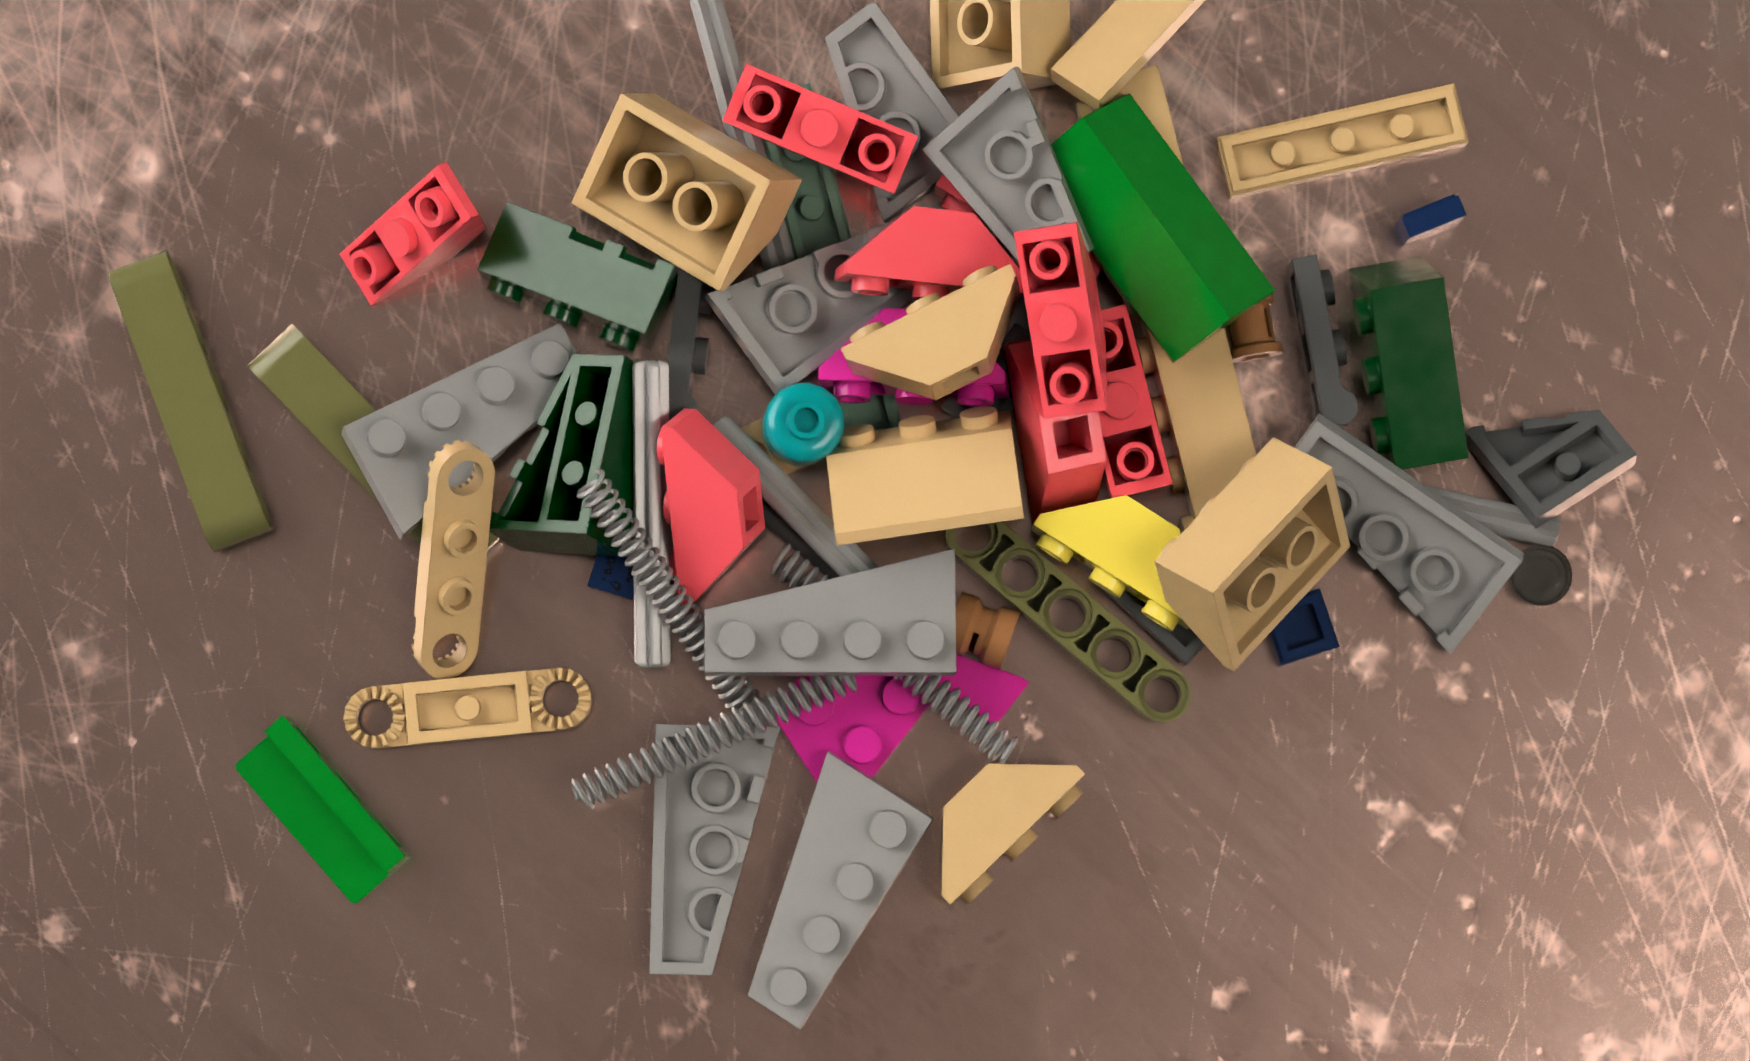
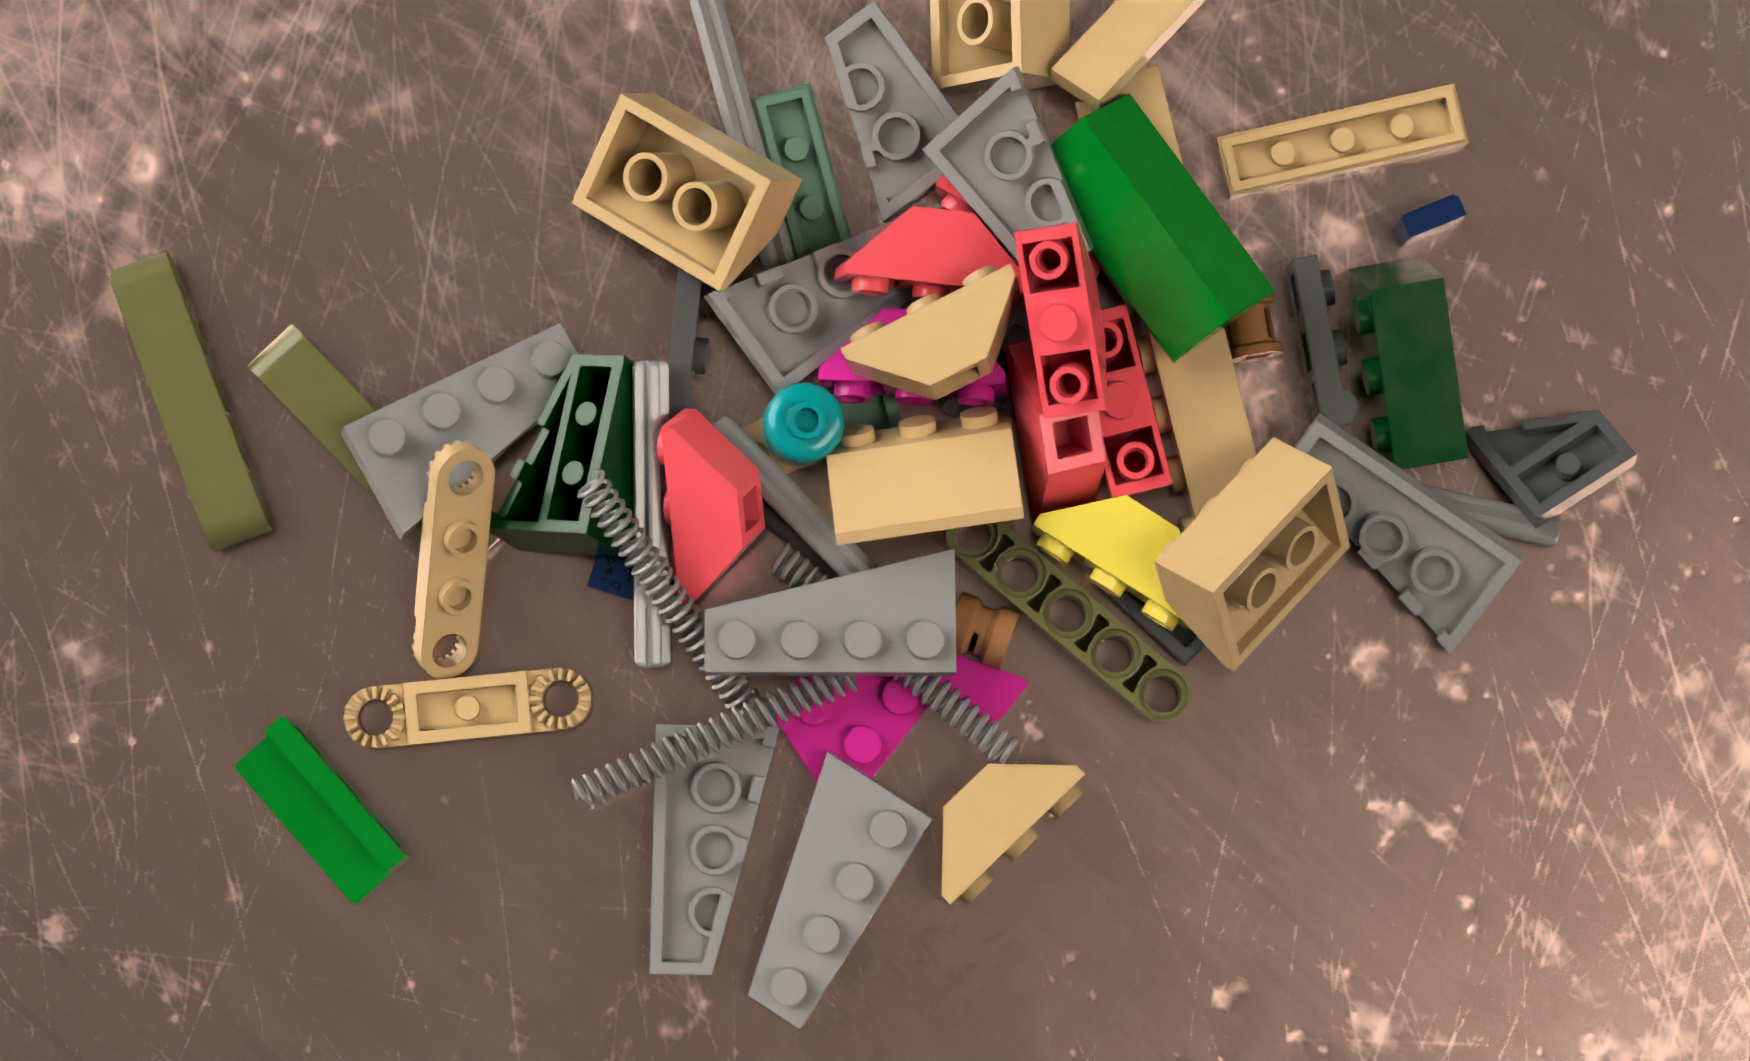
(413, 236): coral slope -> none
(578, 278): wedge -> none
(820, 129): coral slope -> none
(1304, 631): dark blue tile -> none
(1541, 576): clear smoke tile -> none

